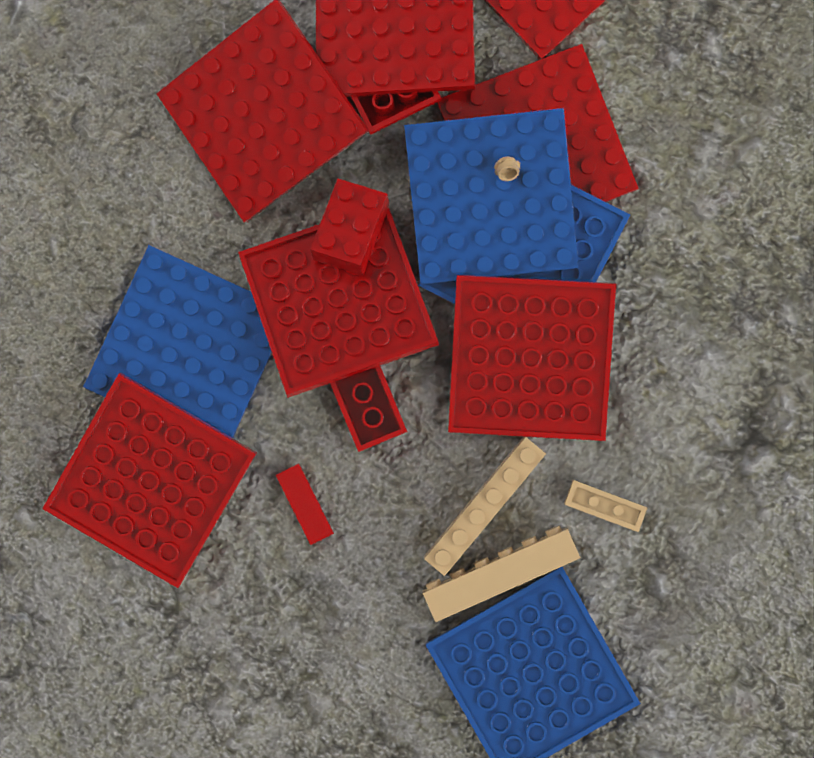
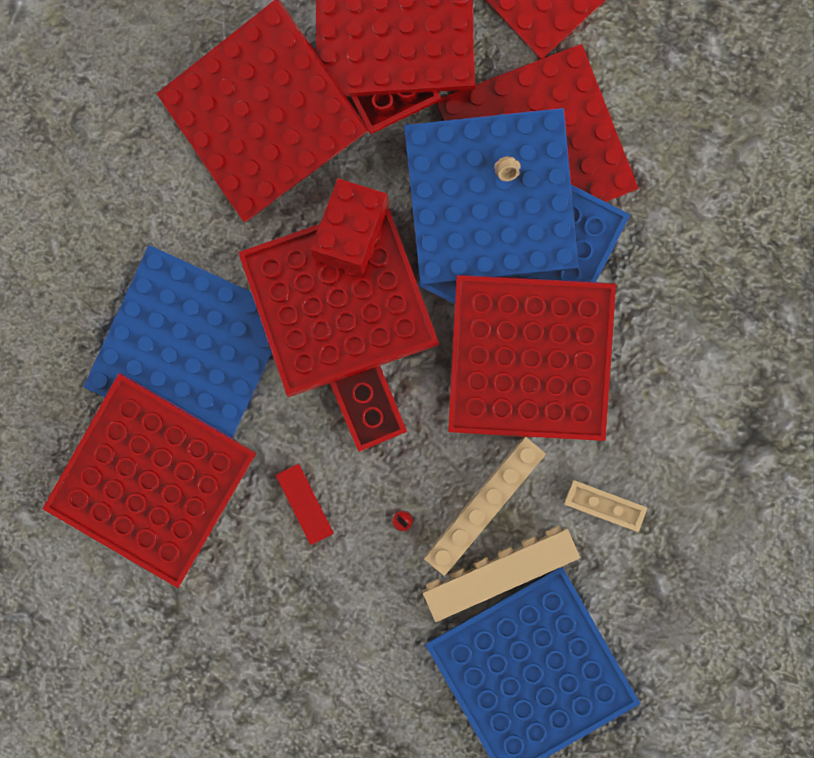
(406, 516): none -> red hinge

